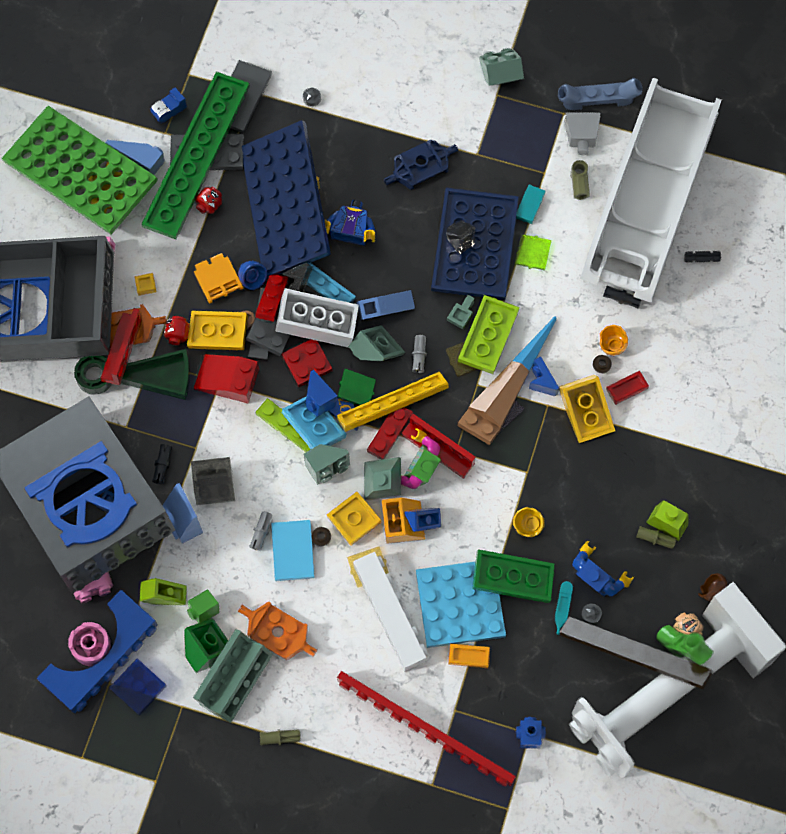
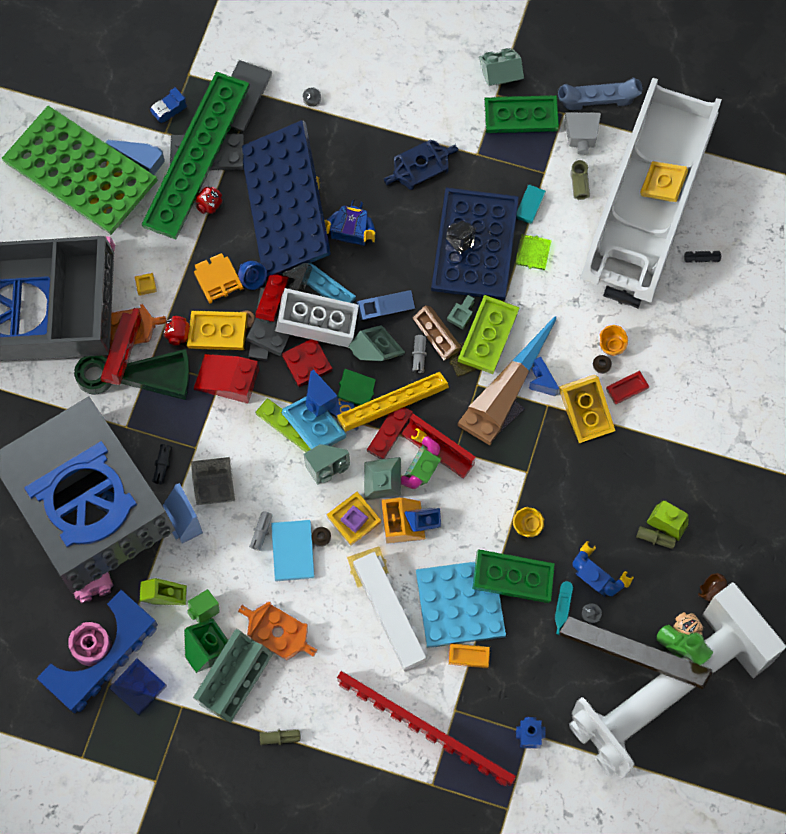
(354, 519): none -> medium lavender tile
(437, 332): none -> medium nougat slope
(521, 114): none -> green plate
(664, 181): none -> yellow plate

